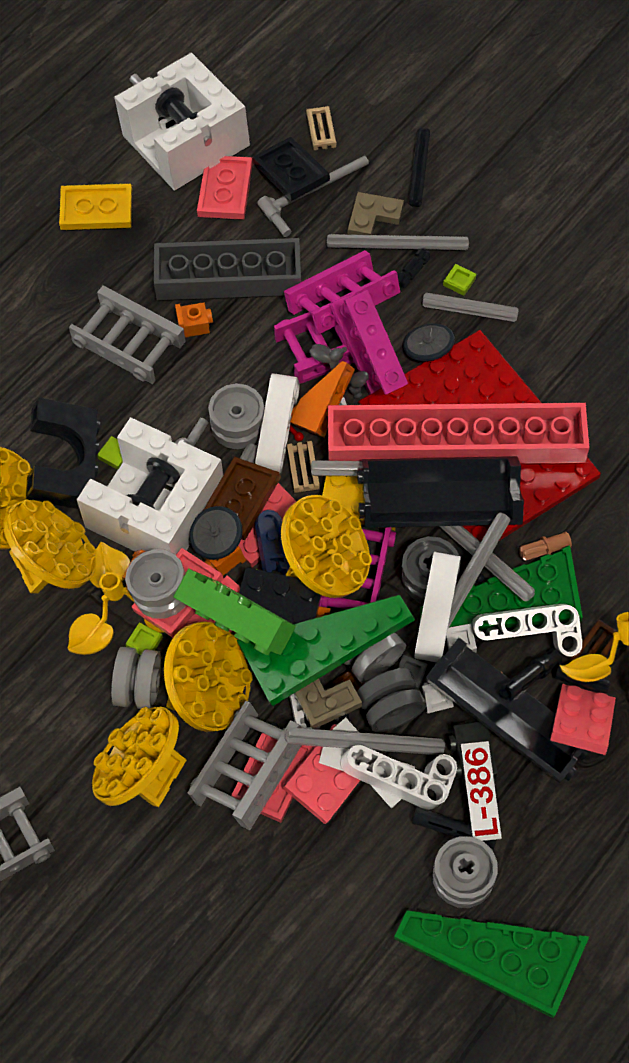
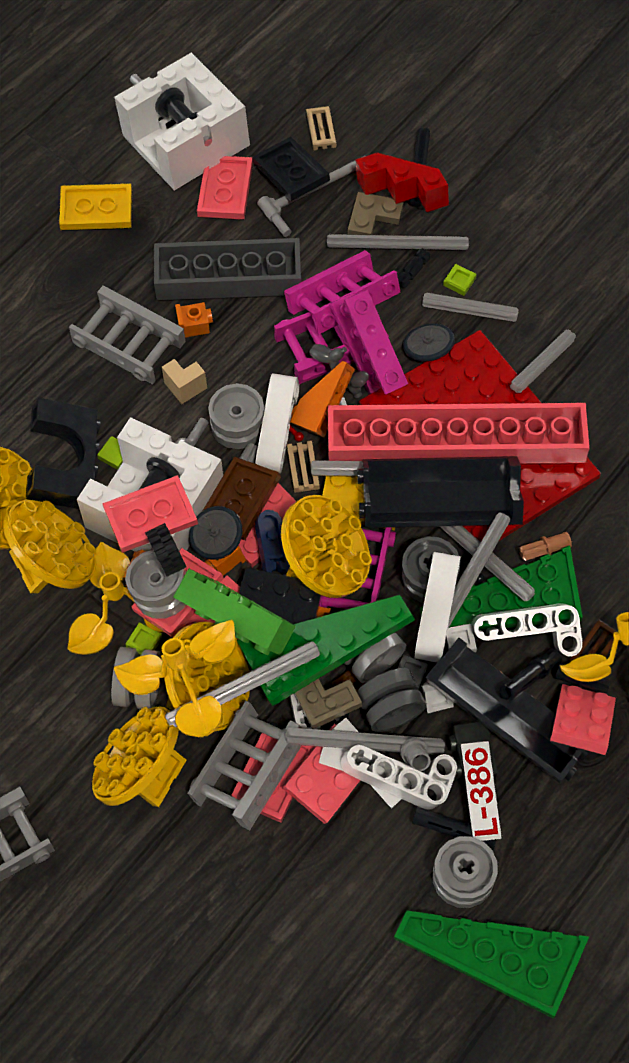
(144, 674): none -> yellow plant
(148, 508): none -> coral plate
(165, 549): none -> black tyre
(184, 382): none -> tan piece
(257, 677): none -> light grey axle
(403, 180): none -> red brick
(413, 748): none -> light grey piece
(540, 363): none -> light grey axle

